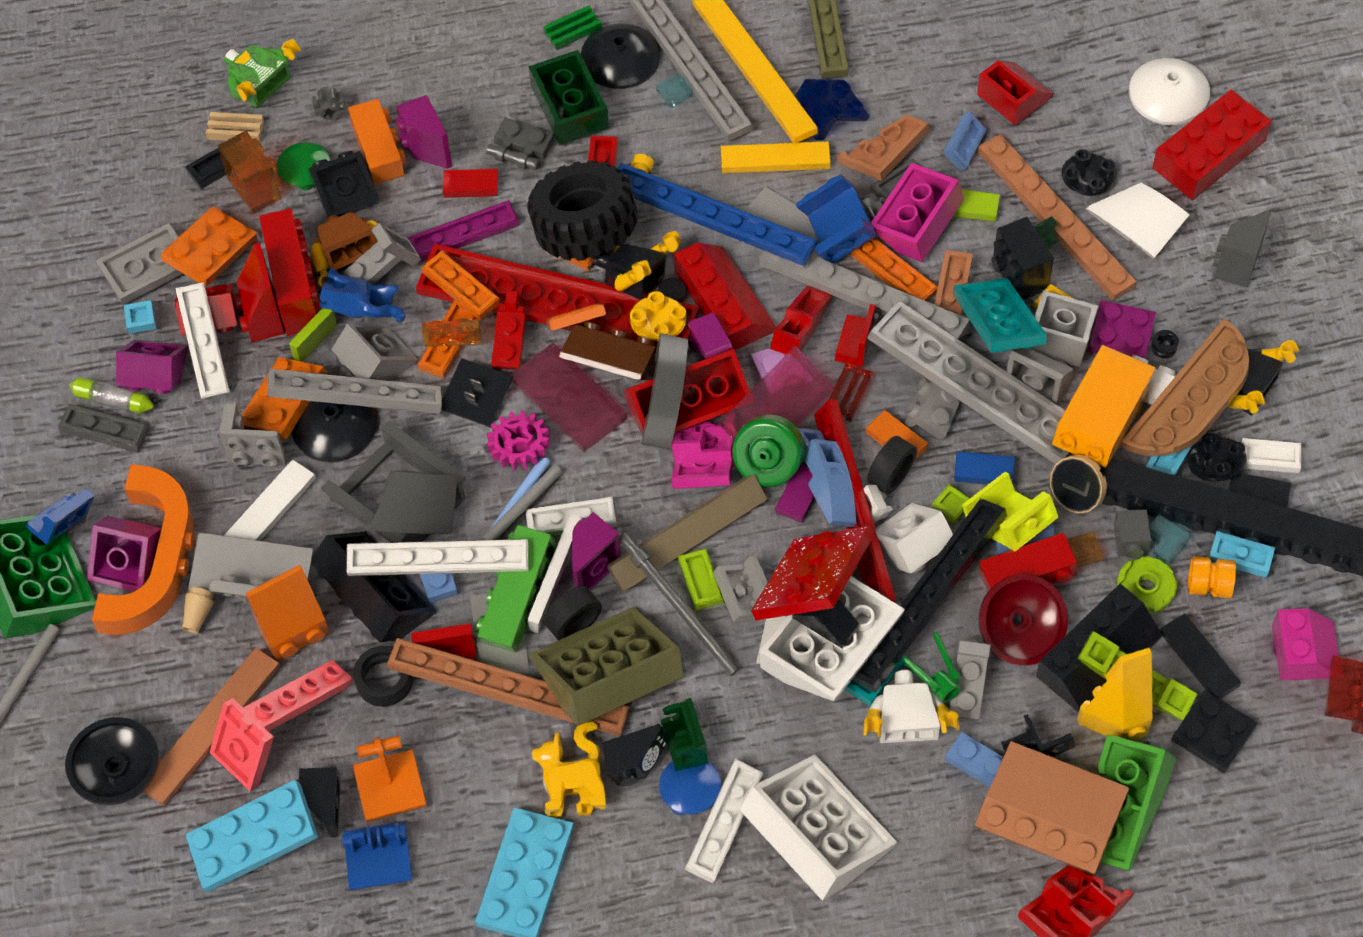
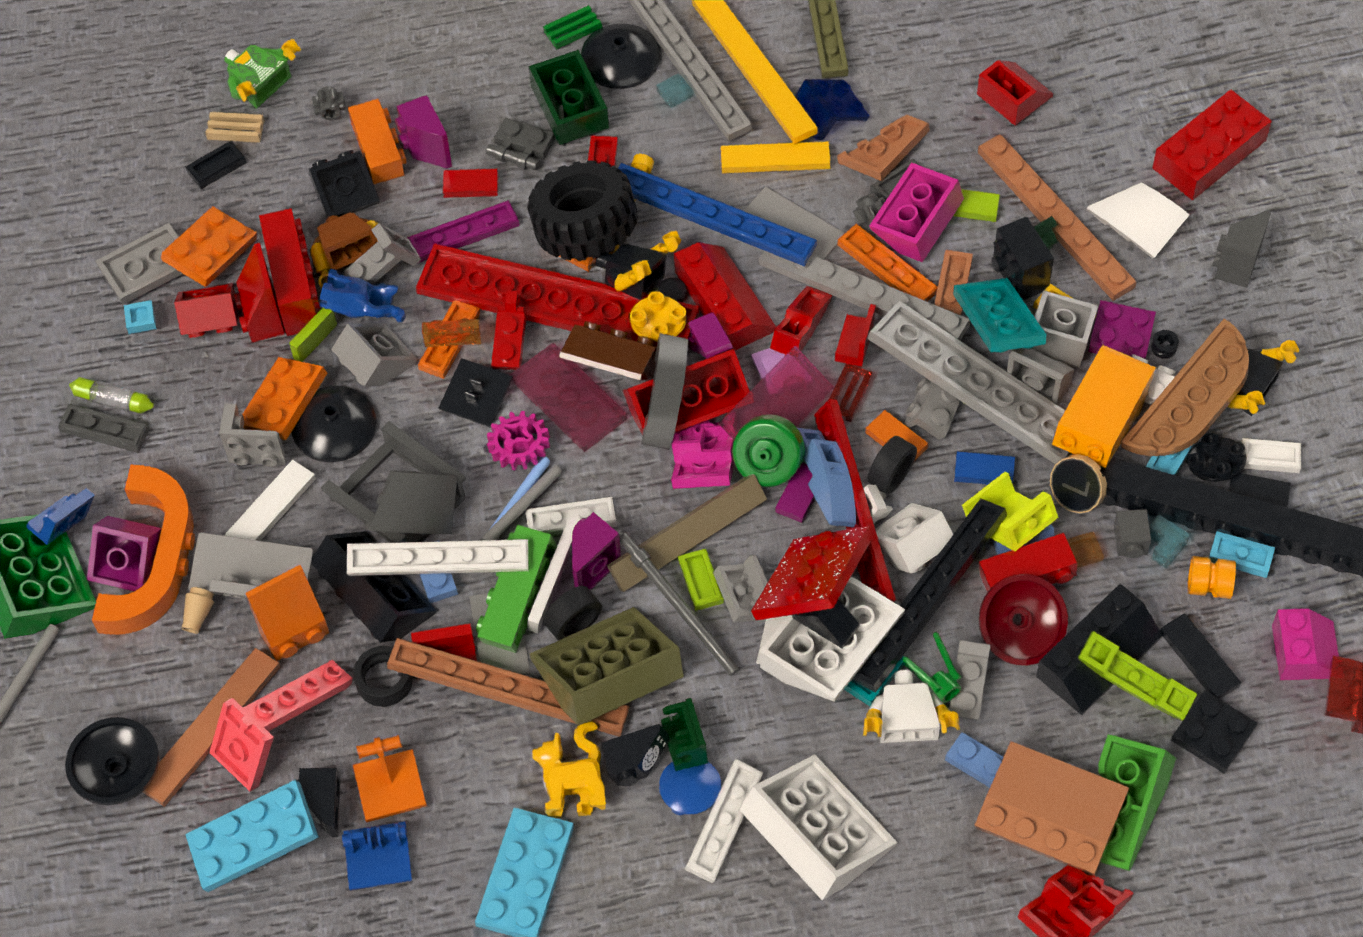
(150, 365): magenta slope -> none
(202, 340): white tile -> none
(250, 171): clear orange brick -> none
(295, 163): green dish -> none
(354, 391): light grey plate -> none
(460, 285): orange tile -> none
(575, 316): orange tile -> none
(837, 218): blue panel -> none
(950, 504): lime tile -> none
(964, 141): medium blue plate -> none
(1031, 740): black bracket -> none
(1089, 173): black dish -> none
(1125, 701): yellow wedge -> none
(1157, 572): lime tile -> none
(1167, 100): white dish -> none

